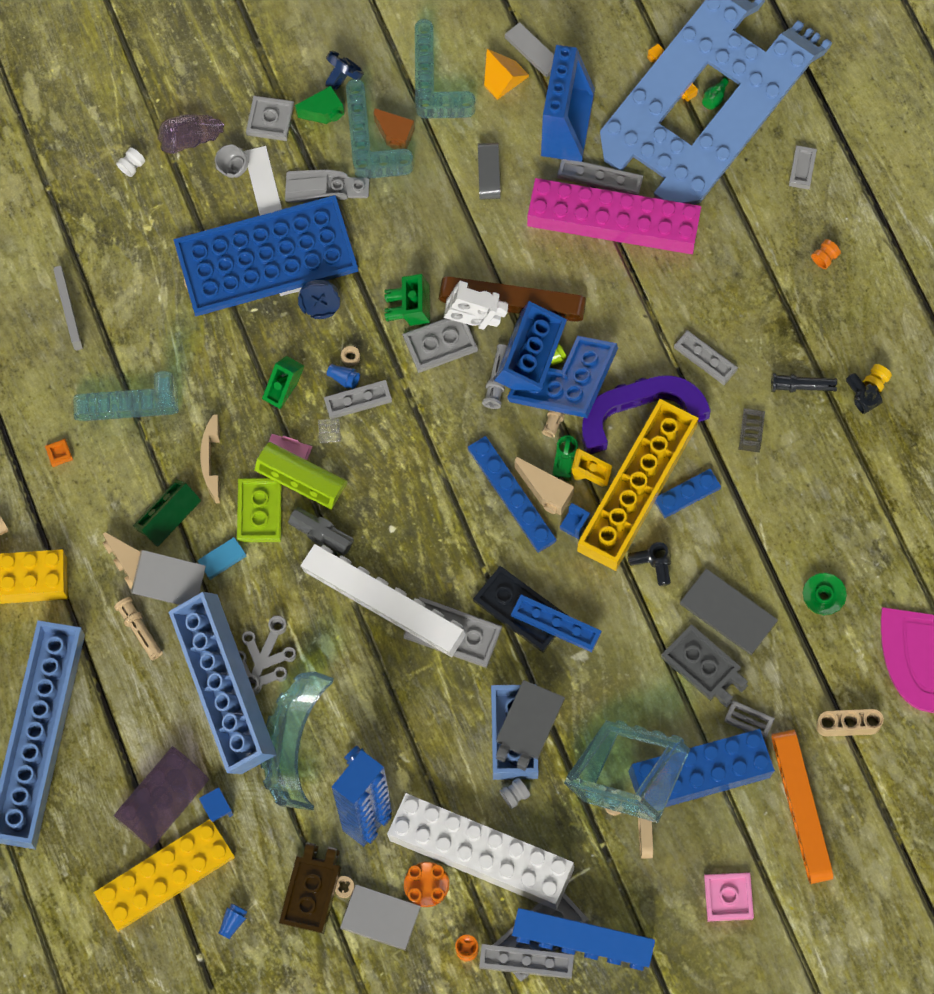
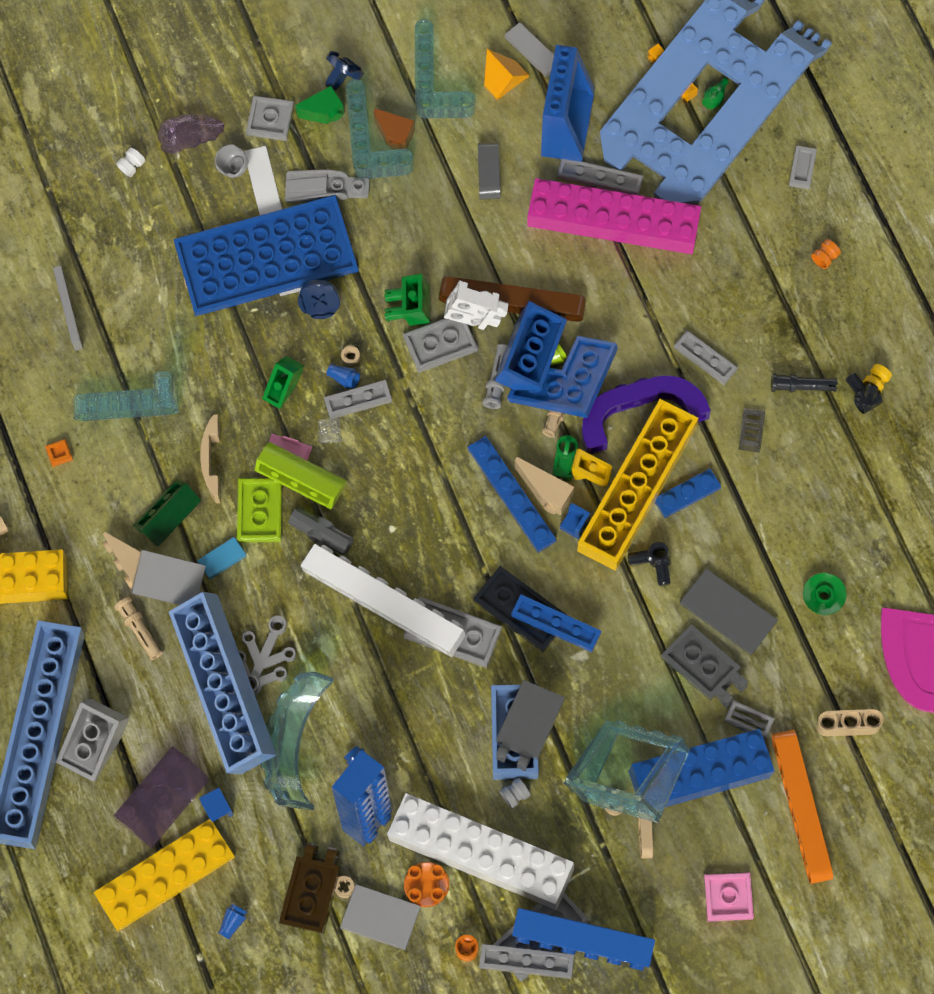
(91, 739): none -> light grey slope

